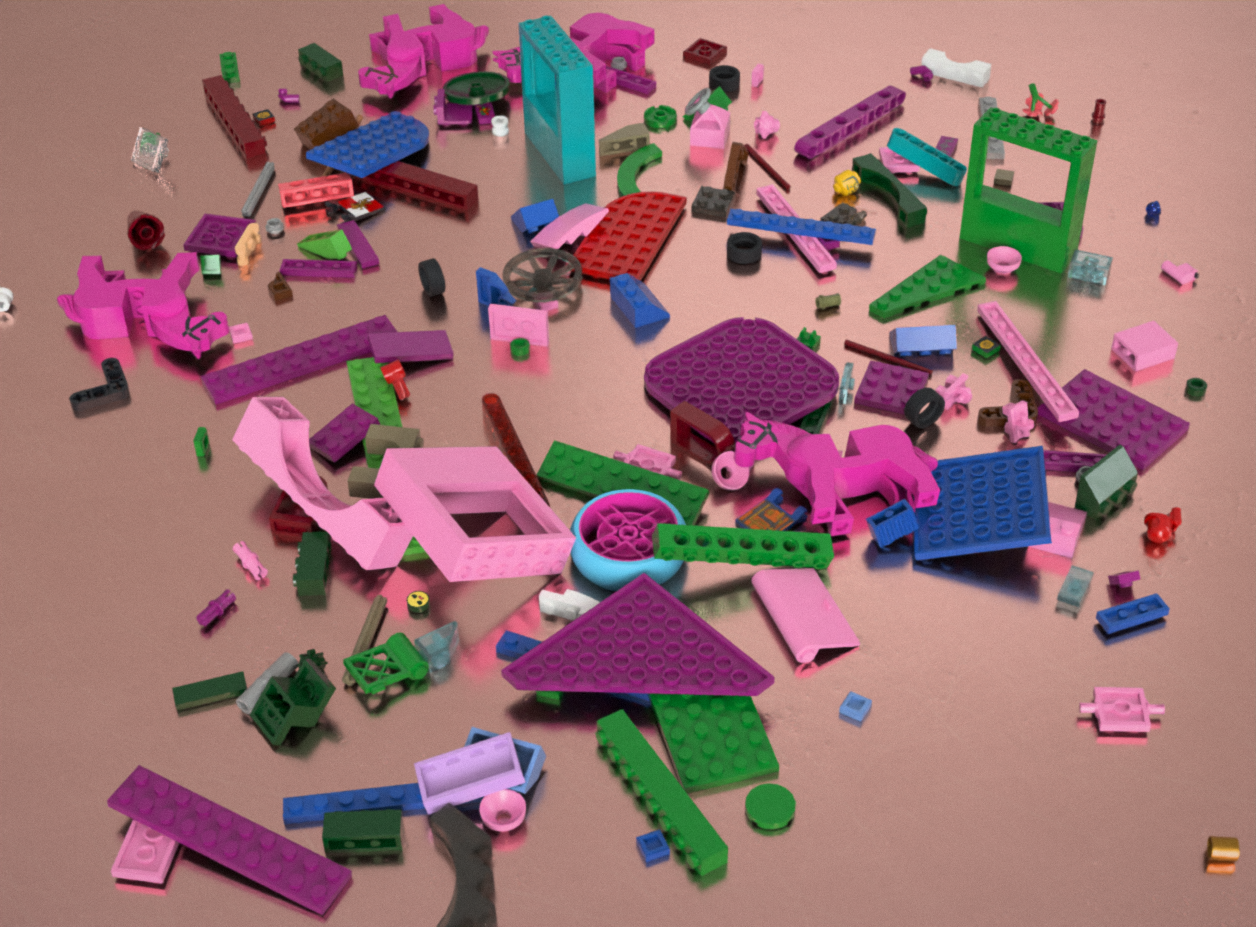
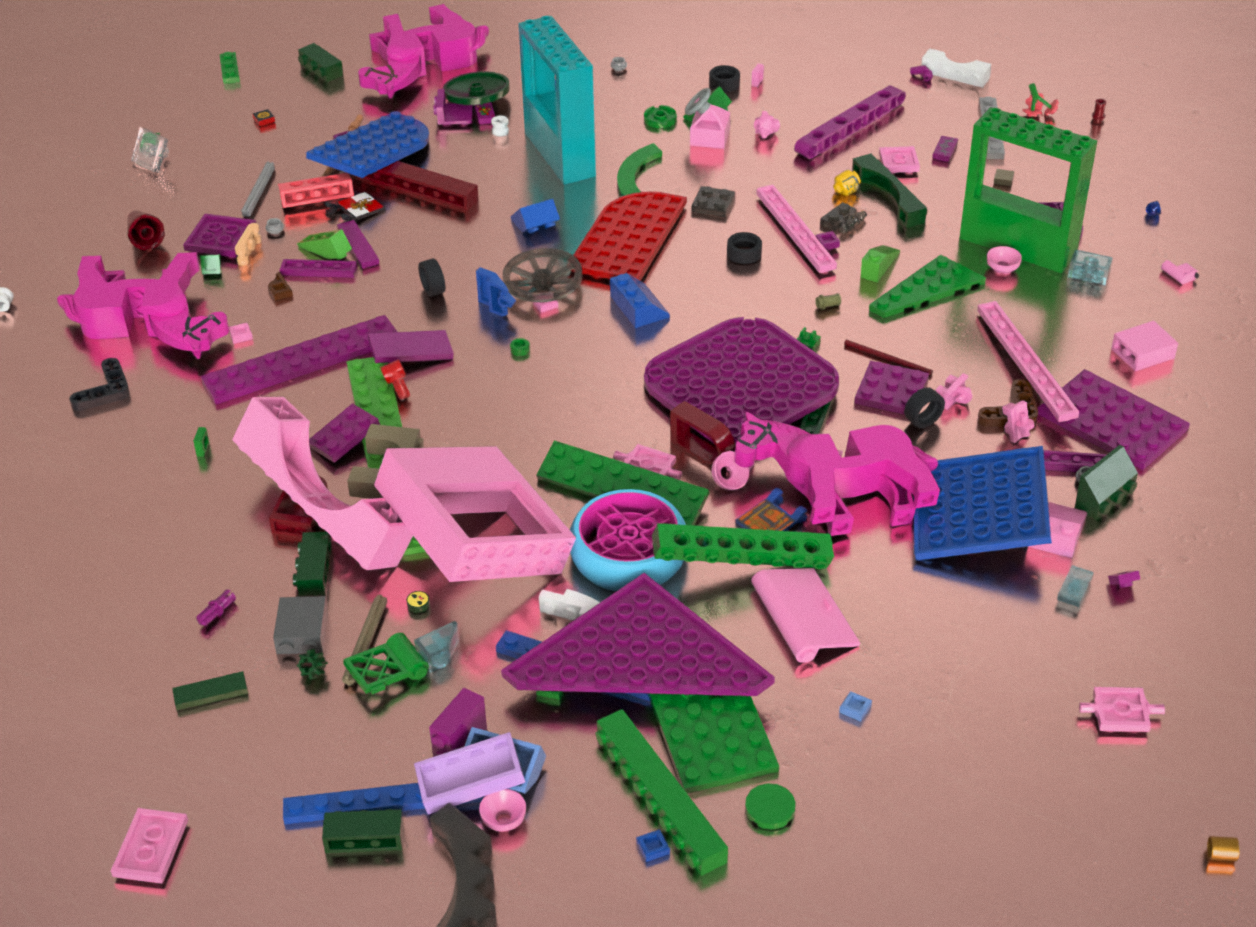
(230, 839): magenta plate -> none
(234, 116): dark red brick -> none
(250, 560): bright pink pin -> none
(280, 668): light grey axle -> none
(288, 98): magenta arm -> none
(292, 701): dark green bracket -> none
(300, 624): none -> dark grey brick
(326, 124): reddish brown brick -> none
(456, 720): none -> magenta brick
(508, 440): clear red beam -> none
(517, 322): bright pink plate -> none
(569, 226): bright pink slope -> none
(599, 39): dark pink animal -> none
(624, 140): dark tan slope -> none
(633, 81): magenta tile -> none
(705, 51): dark red tile -> none
(737, 157): reddish brown beam -> none
(767, 166): dark red axle -> none
(801, 226): blue plate -> none
(847, 383): clear light blue plate -> none
(877, 262): none -> bright green slope
(892, 523): blue brick -> none
(923, 340): slope -> none
(927, 157): teal beam -> none
(986, 347): tile -> none
(1132, 613): blue plate -> none
(1162, 526): red piece -> none
(1196, 387): dark green tile -> none

